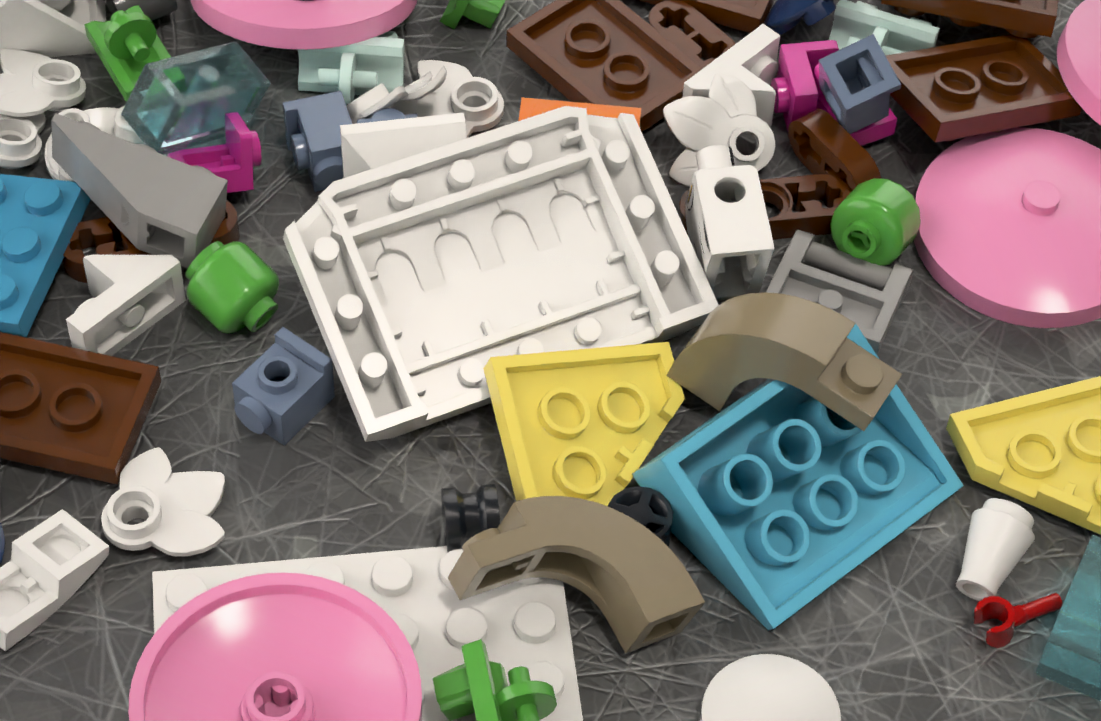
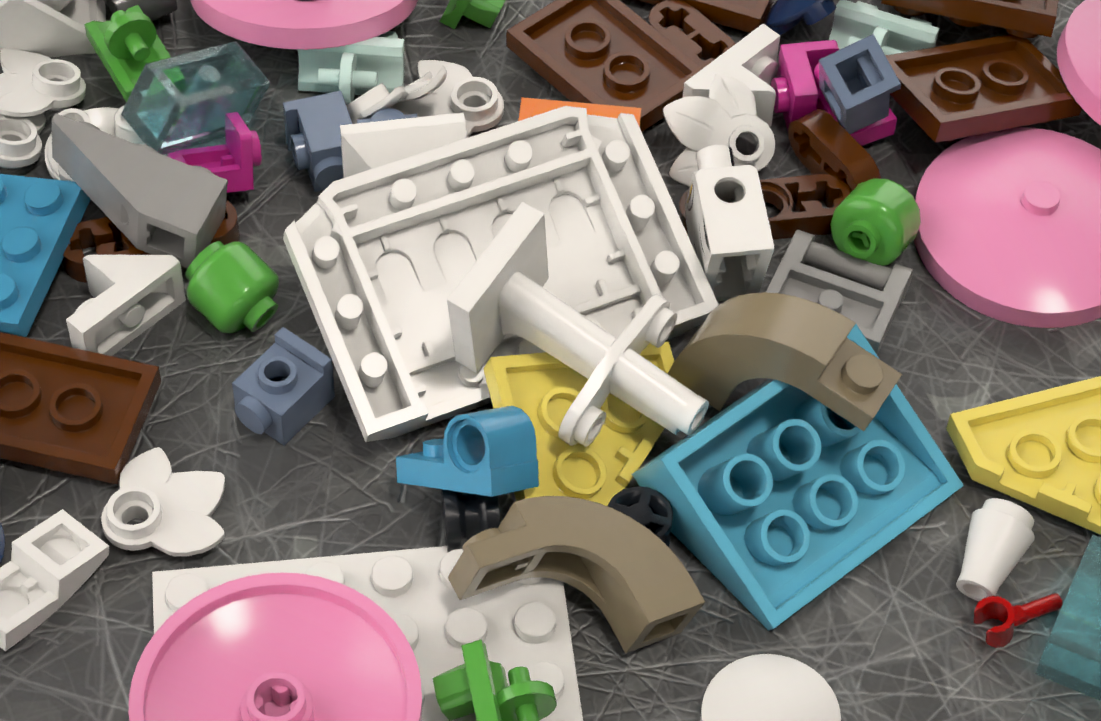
(480, 455): none -> dark azure plate
(507, 296): none -> white piece

